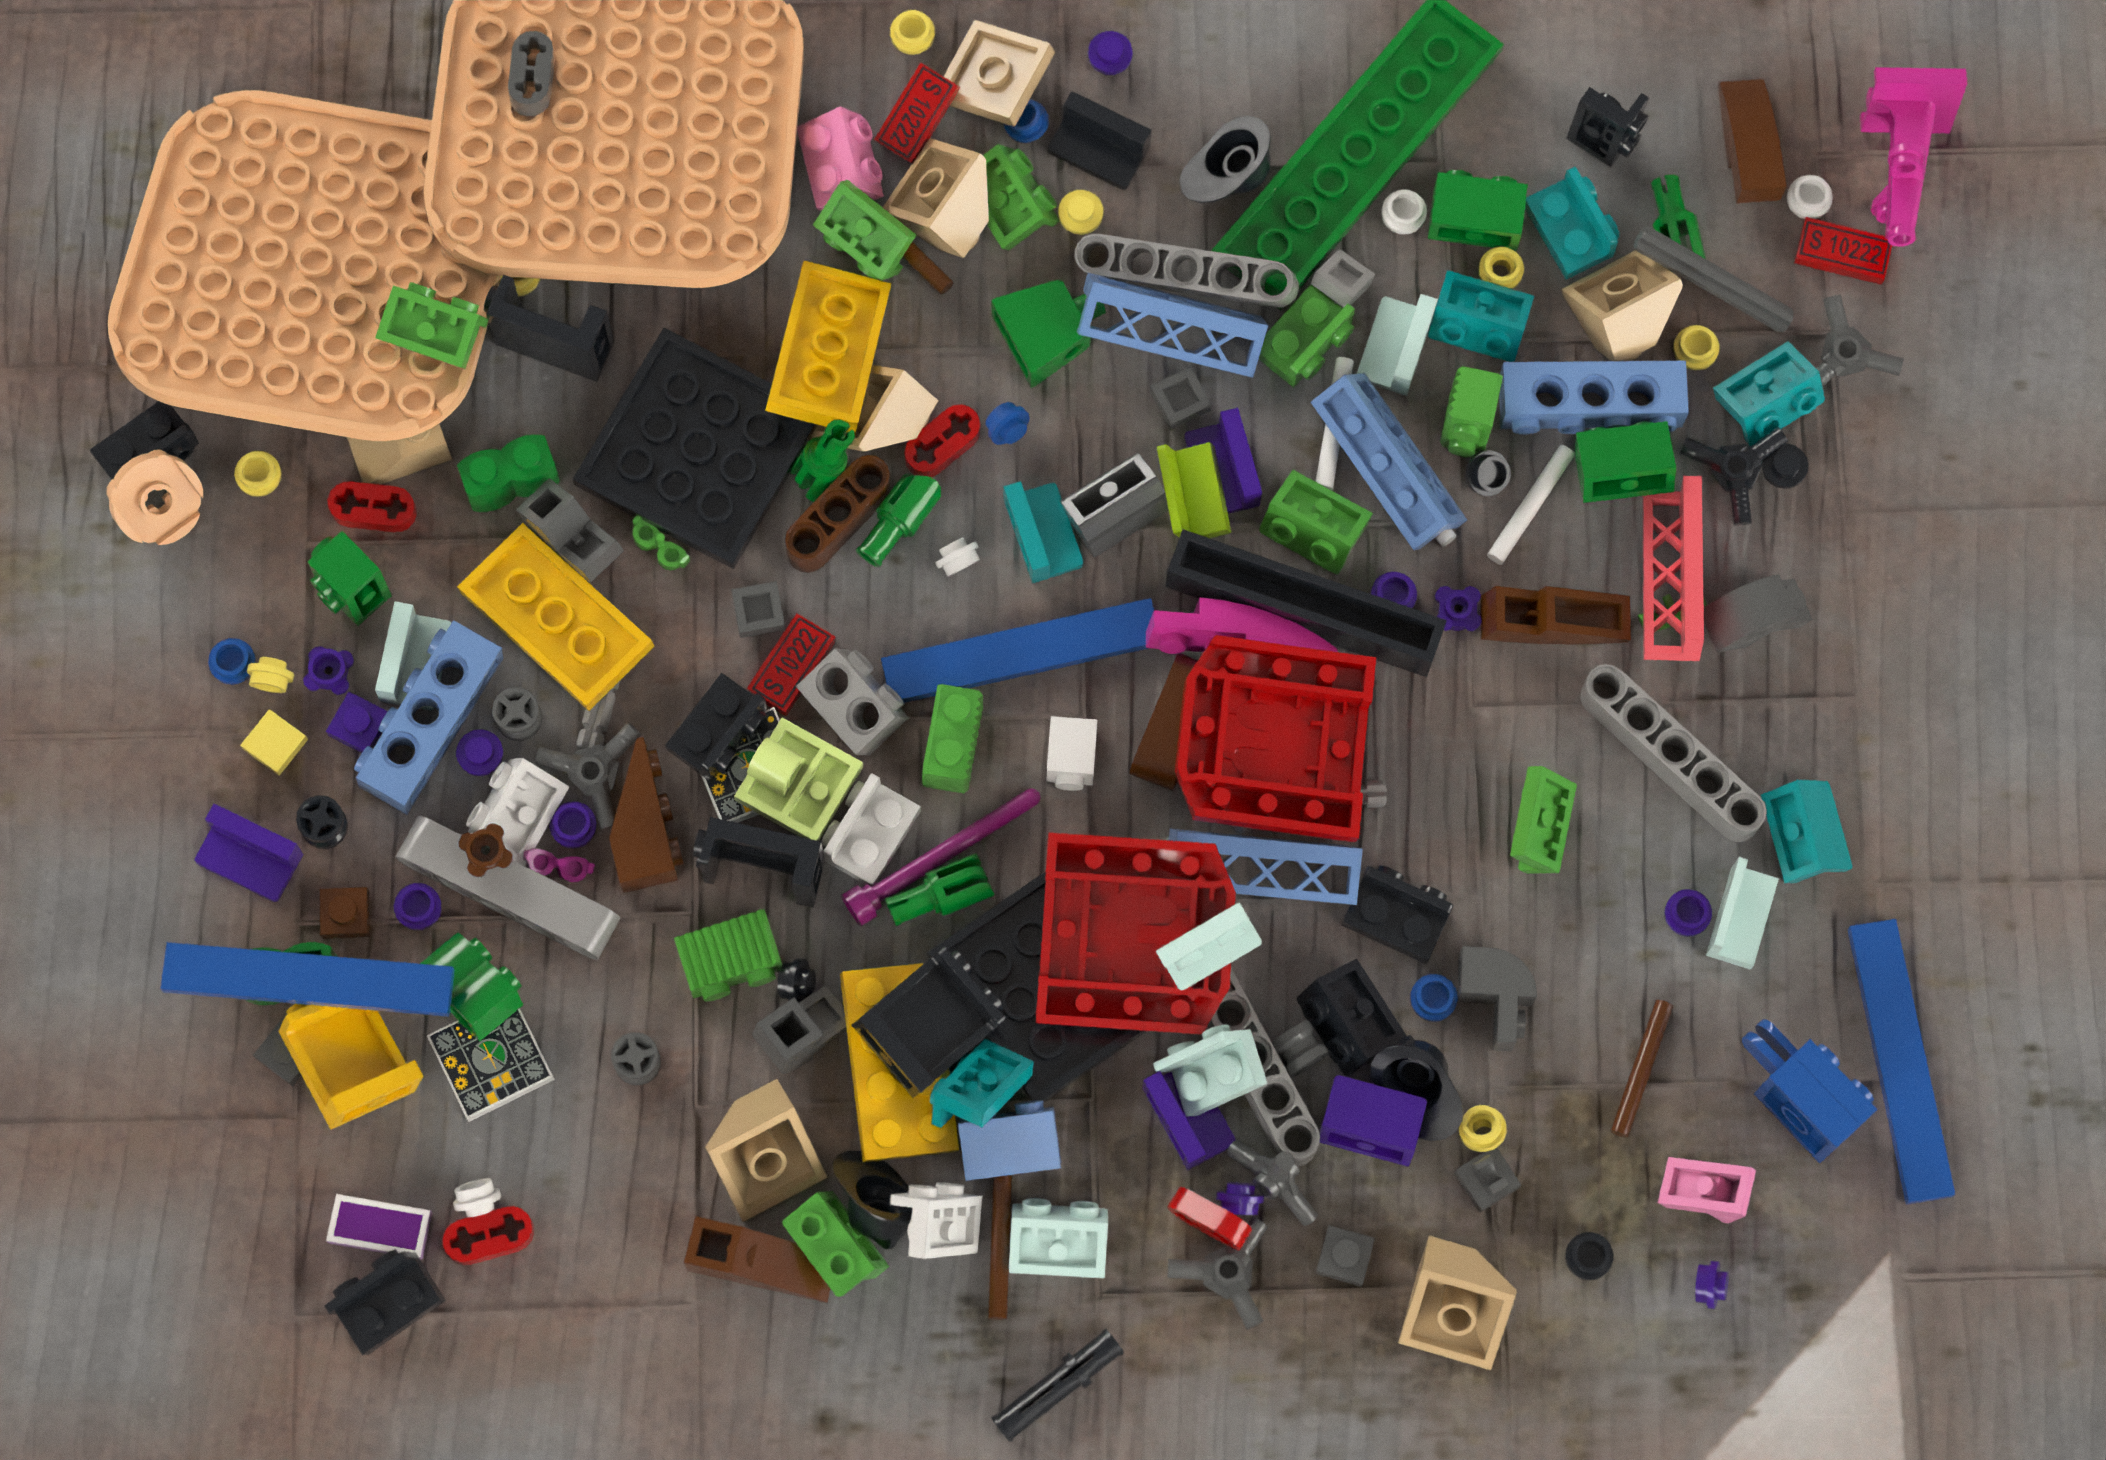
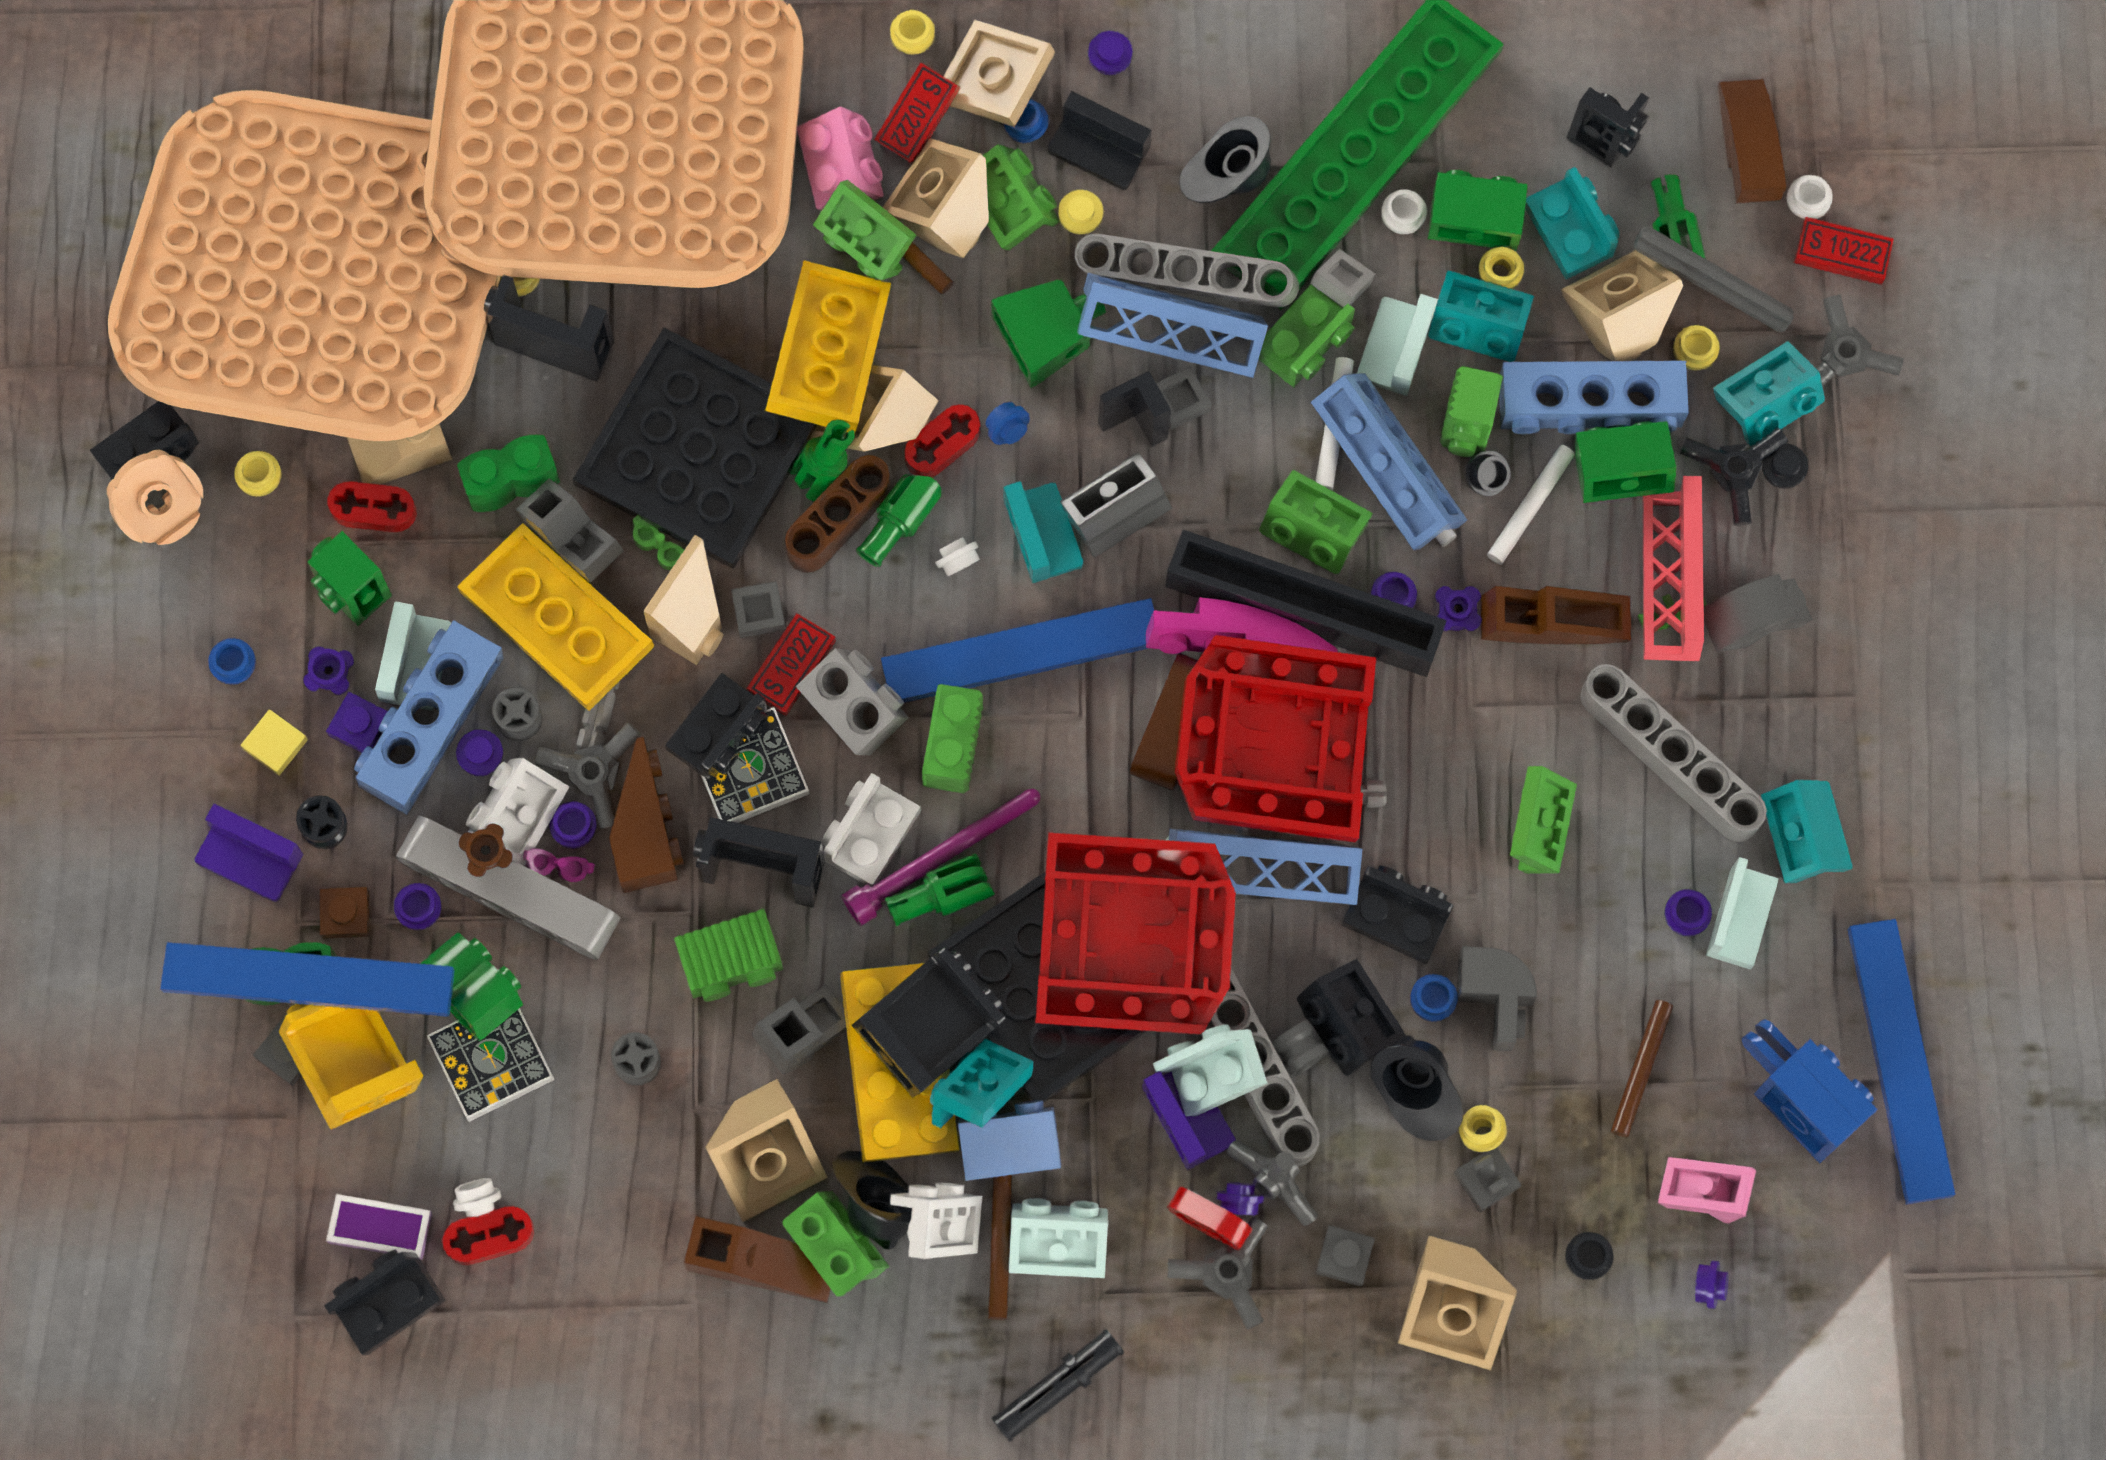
(270, 675): light yellow plate -> none
(430, 326): bright green bracket -> none
(522, 72): dark grey beam -> none
(685, 607): none -> tan slope
(796, 980): black plate -> none
(798, 780): yellowish green plate -> none
(1071, 752): white brick -> none
(1137, 399): none -> black panel
(1194, 490): lime panel -> none
(1209, 946): light aqua bracket -> none
(1234, 459): dark purple panel -> none
(1372, 1120): dark purple panel -> none
(1910, 108): dark pink piece -> none

